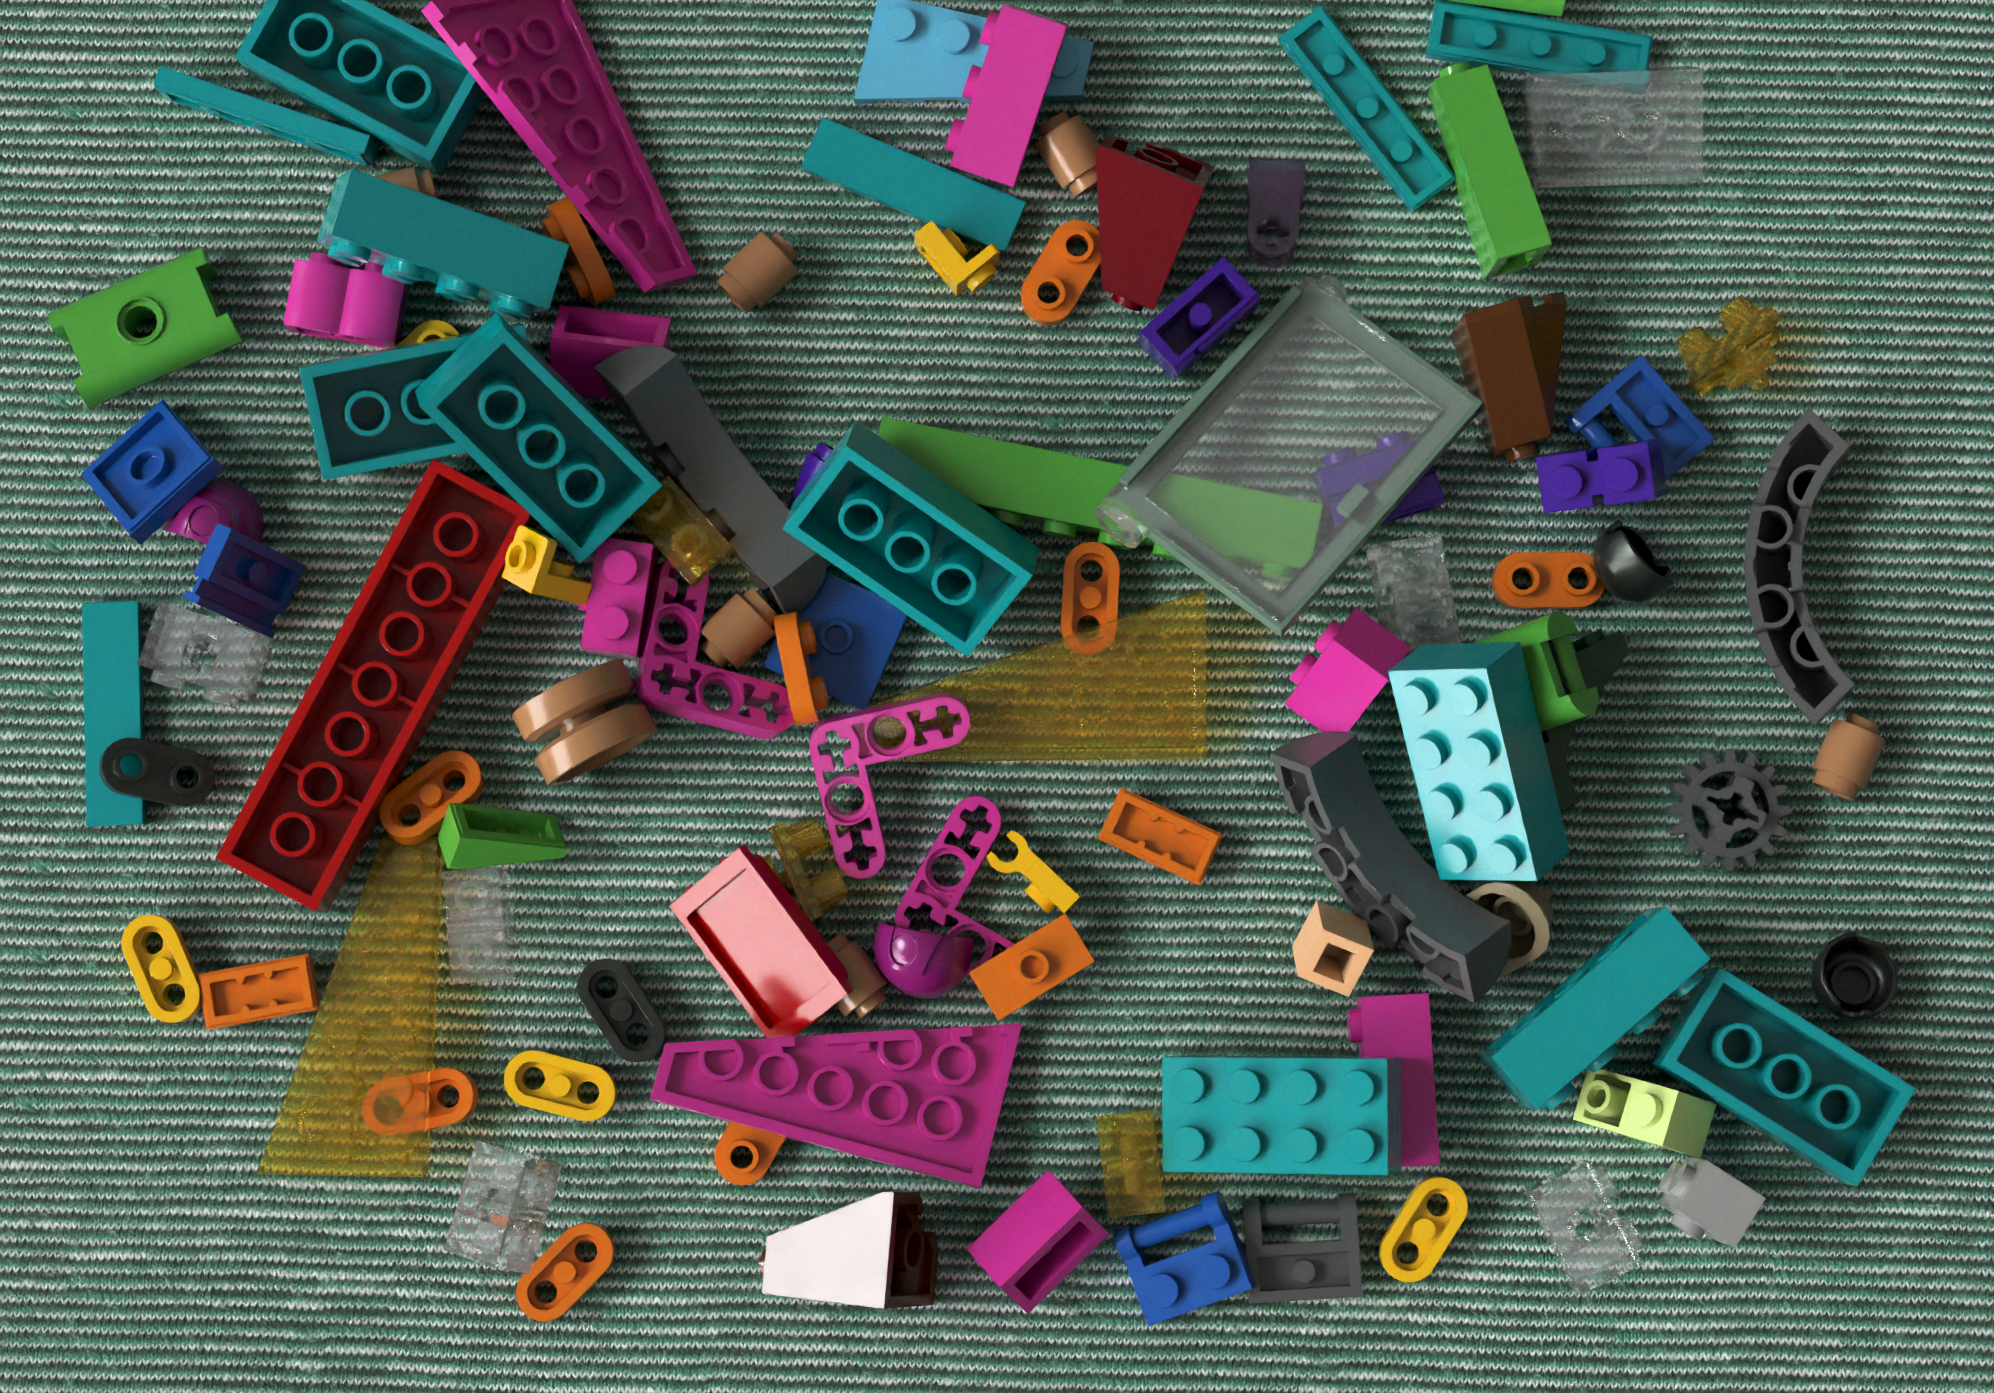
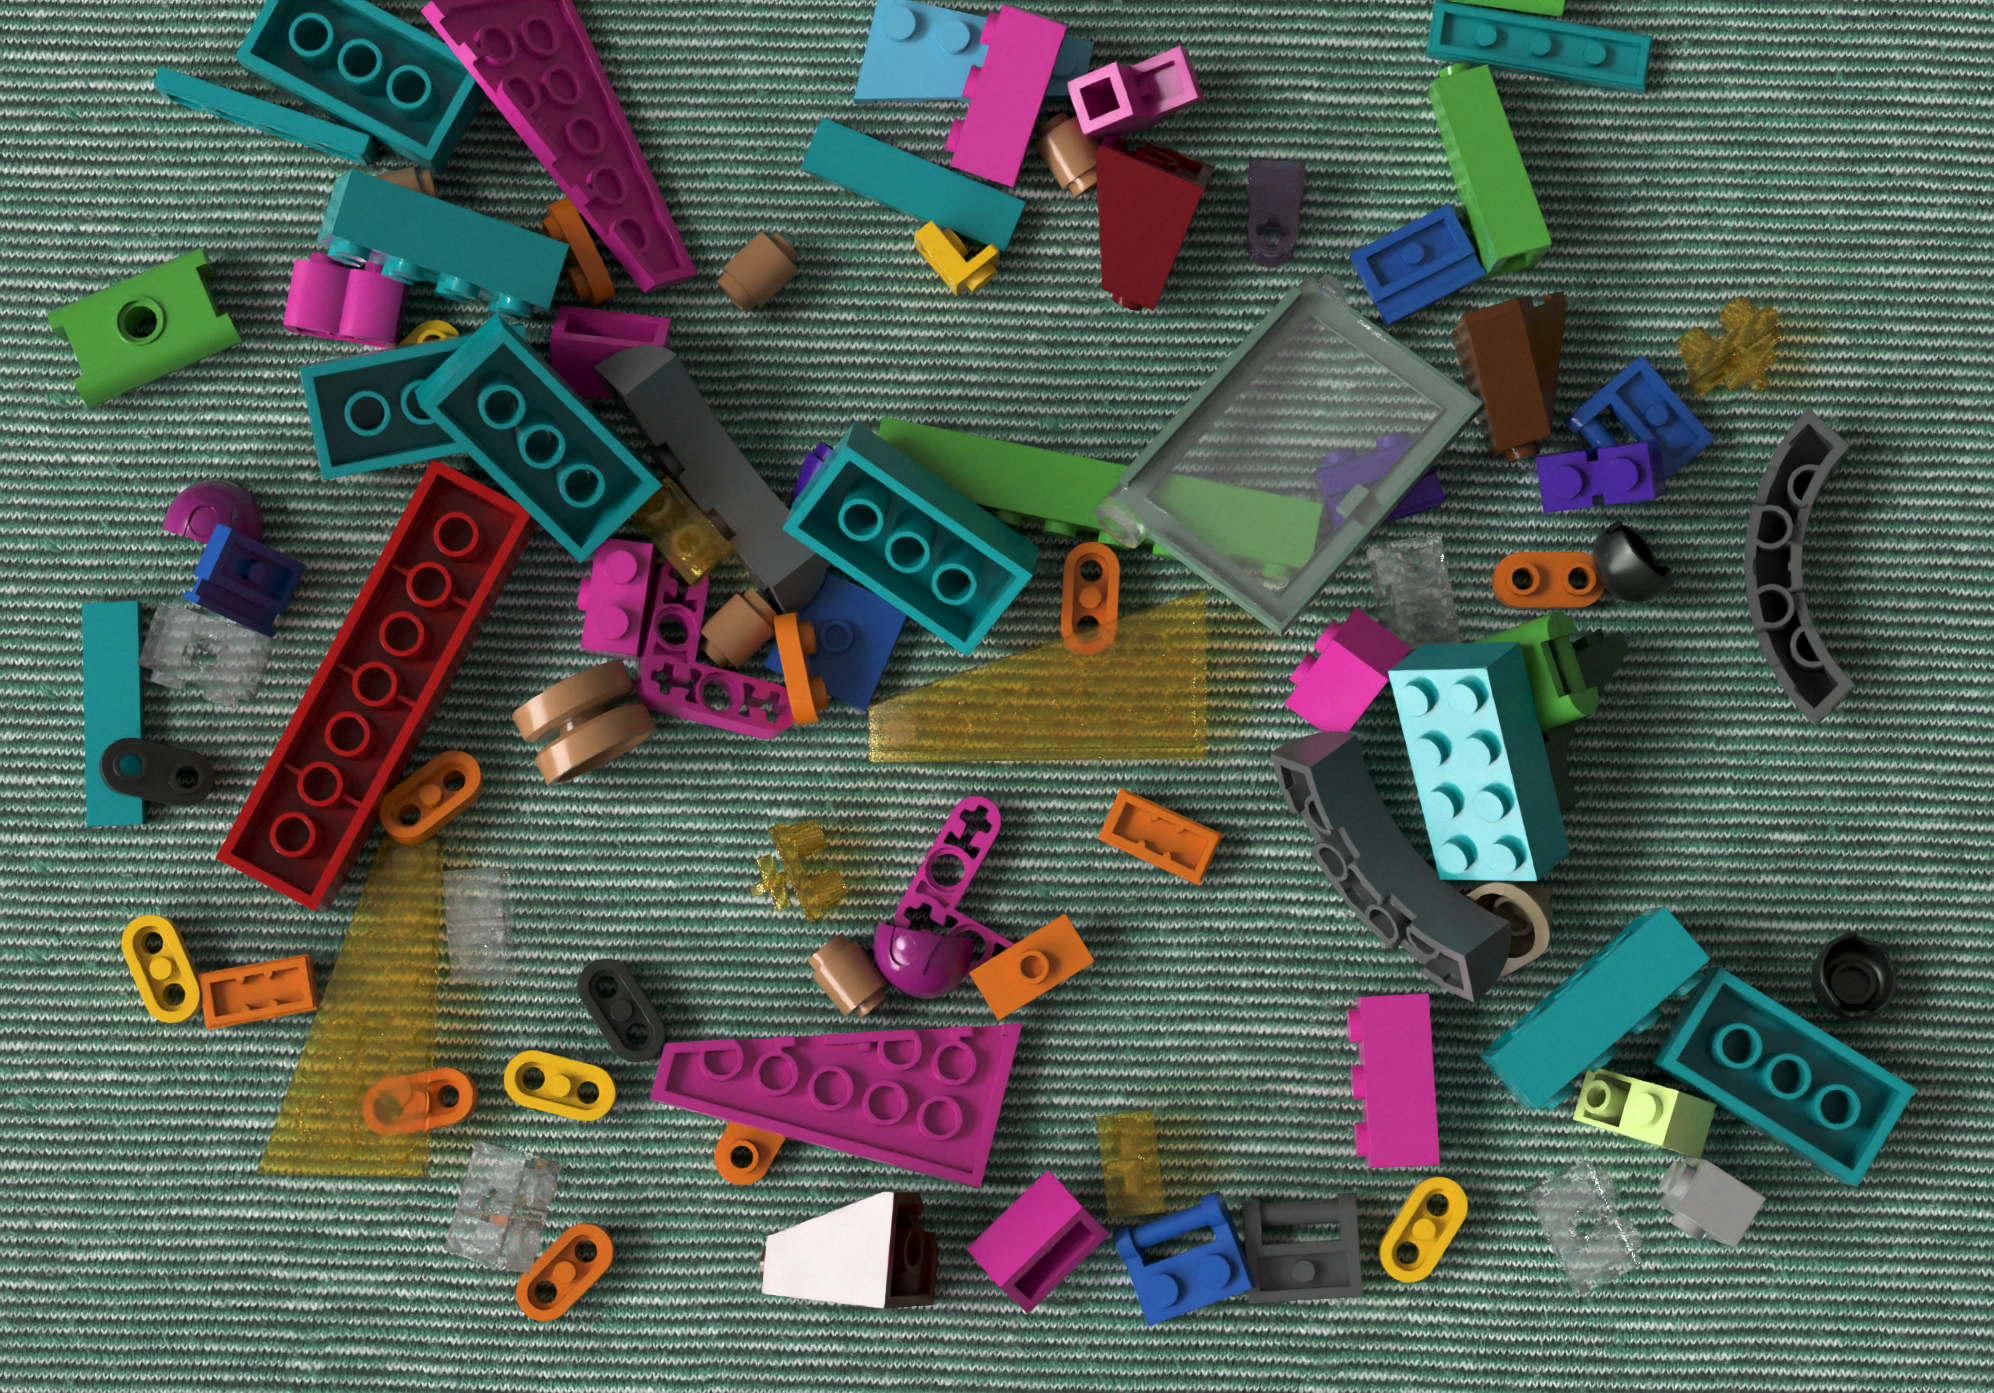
(152, 471): blue plate -> none
(498, 836): bright green slope -> none
(535, 569): yellow bracket -> none
(762, 944): piece -> none
(866, 750): dark pink beam -> none
(1046, 886): yellow plate -> none
(1063, 271): orange plate -> none
(1134, 97): none -> dark pink brick
(1199, 319): dark purple brick -> none
(1281, 1114): teal brick -> none
(1332, 948): light nougat brick -> none
(1367, 109): teal tile -> none
(1417, 265): none -> blue plate
(1614, 126): clear brick -> none
(1738, 787): dark grey gear -> none
(1847, 756): medium nougat brick -> none

